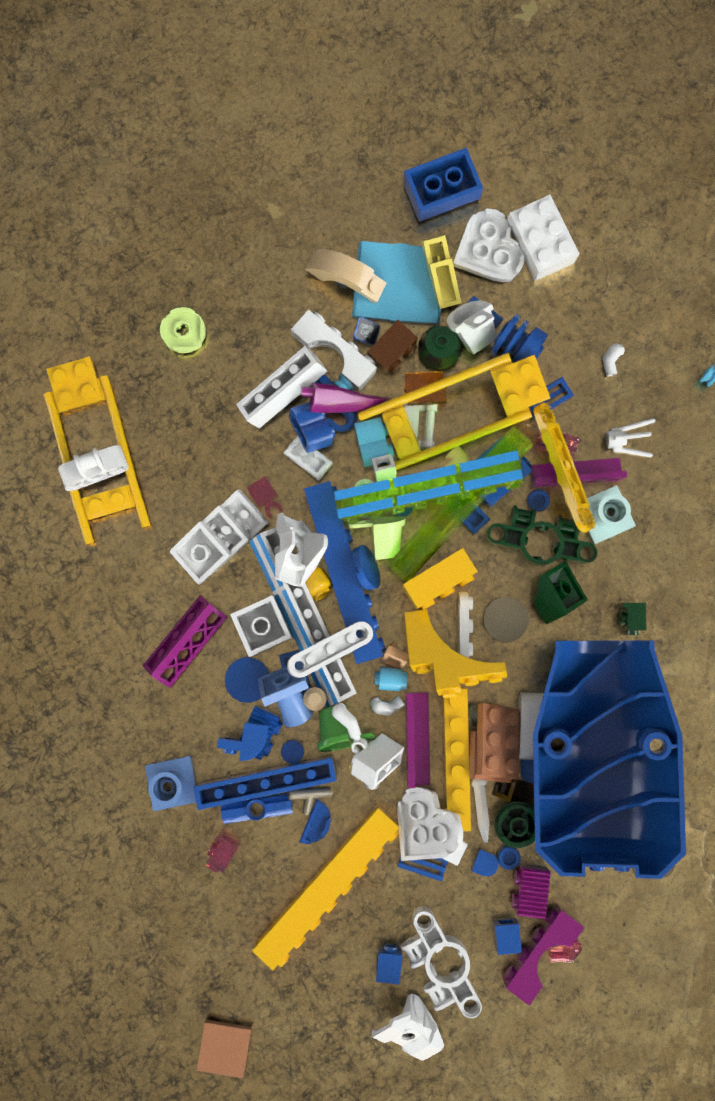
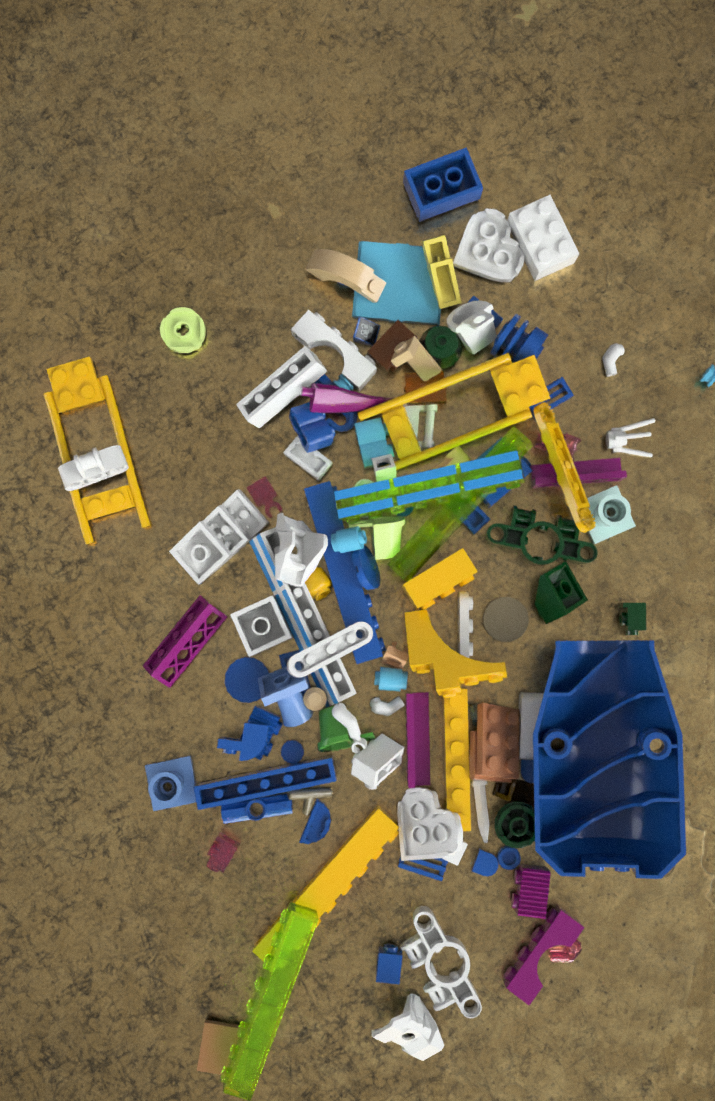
(269, 1002): none -> clear neon green brick
(348, 539): none -> medium azure brick
(418, 358): none -> tan bracket
(507, 936): blue panel -> none
(538, 500): blue tile -> none

